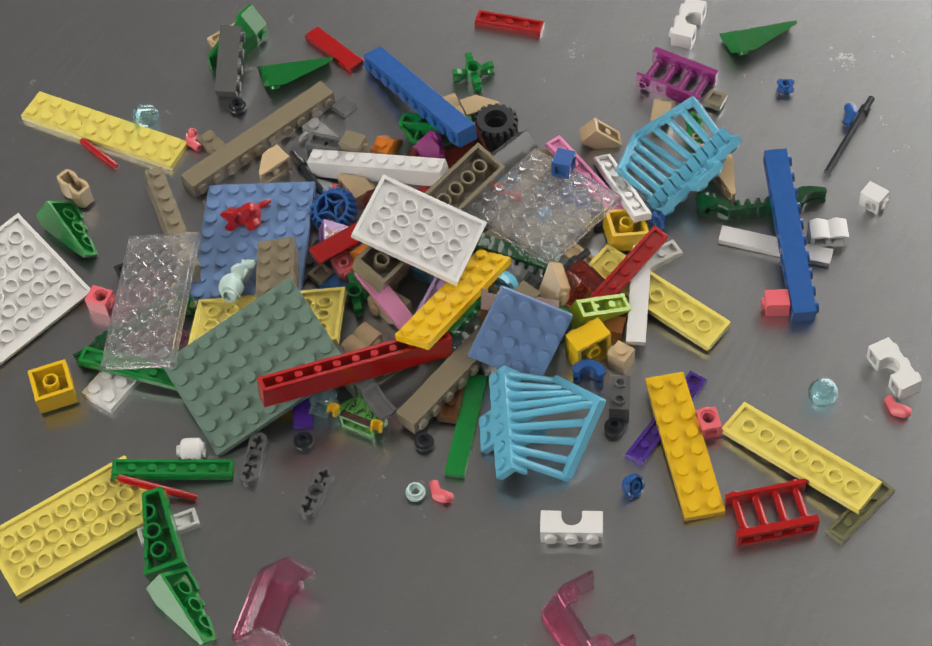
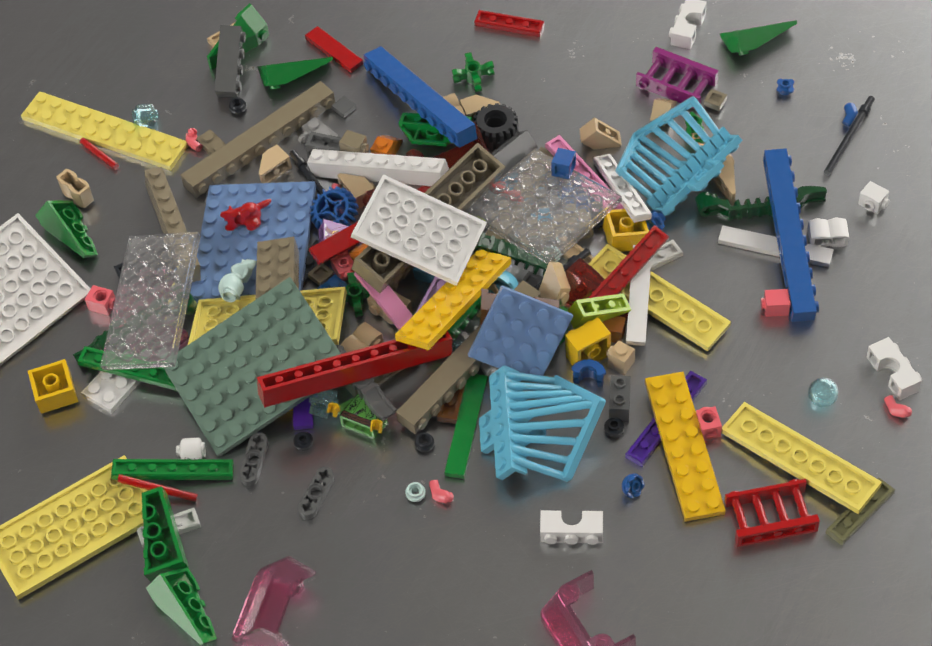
(431, 145): magenta slope -> none

